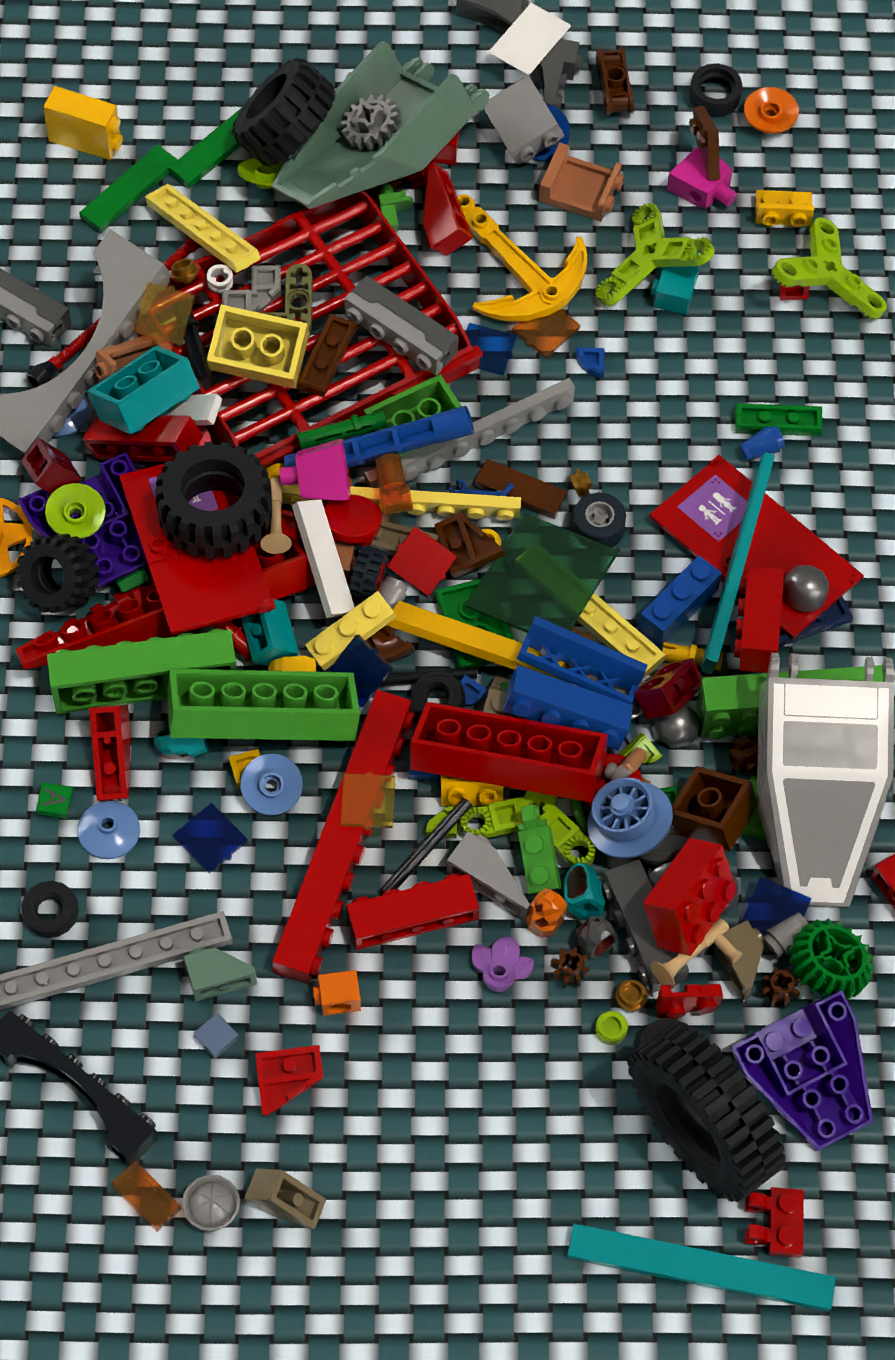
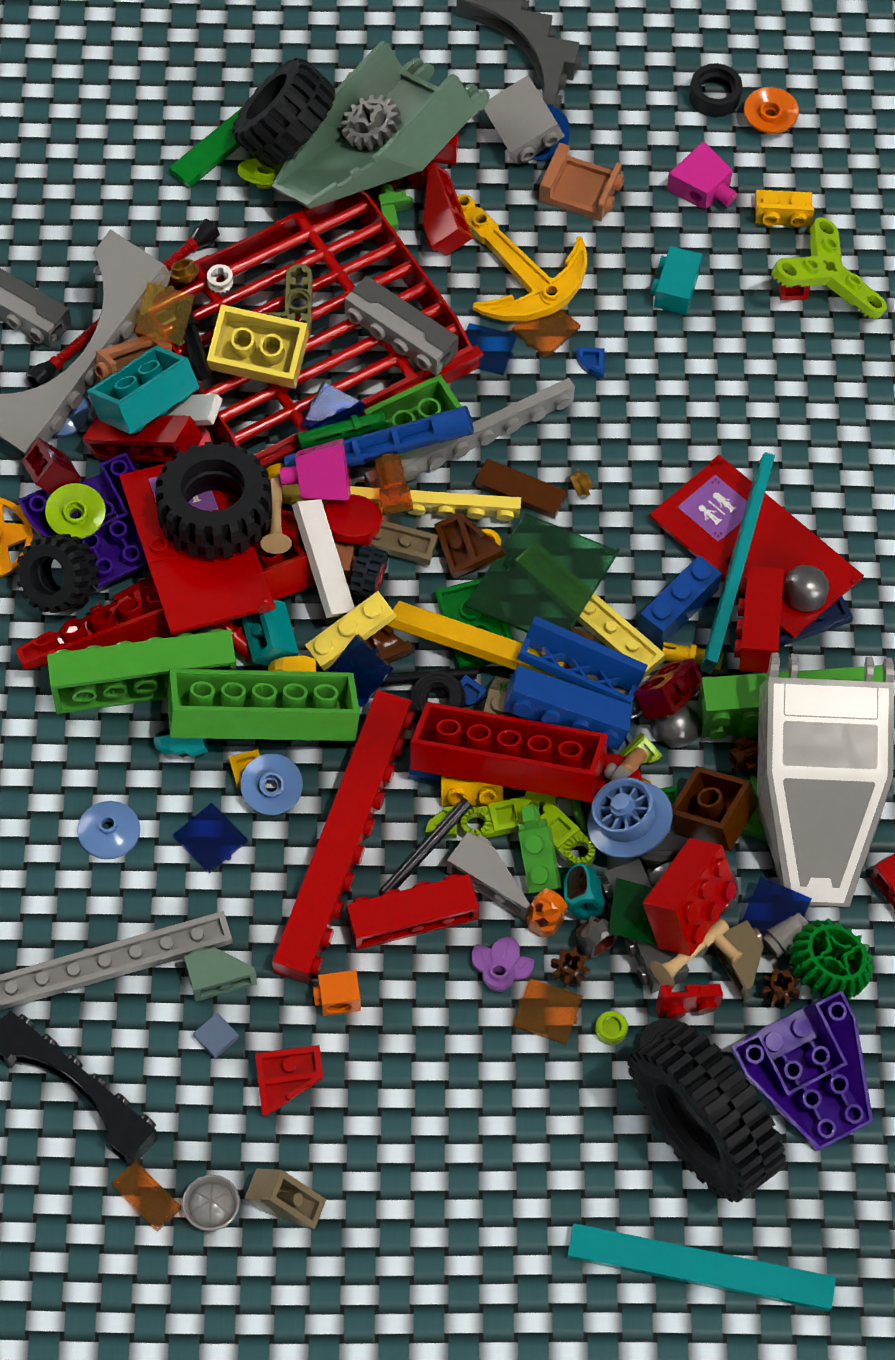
(42, 892): black tyre -> none
(54, 800): green tile -> none
(82, 123): yellow brick -> none
(111, 751): red slope -> none
(128, 189): green tile -> none
(132, 580): green tile -> none
(202, 228): light yellow plate -> none
(265, 290): light grey tile -> none
(326, 355): reddish brown tile -> none
(331, 407): none -> clear blue piece
(368, 800): piece -> none
(392, 591): light grey cone -> none
(422, 561): red piece -> none
(462, 489): blue piece -> none
(529, 39): white sticker -> none
(547, 1011): none -> clear orange piece
(600, 518): black wheel -> none
(614, 81): reddish brown piece -> none
(628, 913): none -> dark green sticker
(631, 995): pearl gold plate -> none
(667, 252): lime piece -> none
(707, 140): reddish brown wing -> none
(766, 440): blue cone -> none
(785, 1221): red plate -> none
(788, 418): green tile -> none

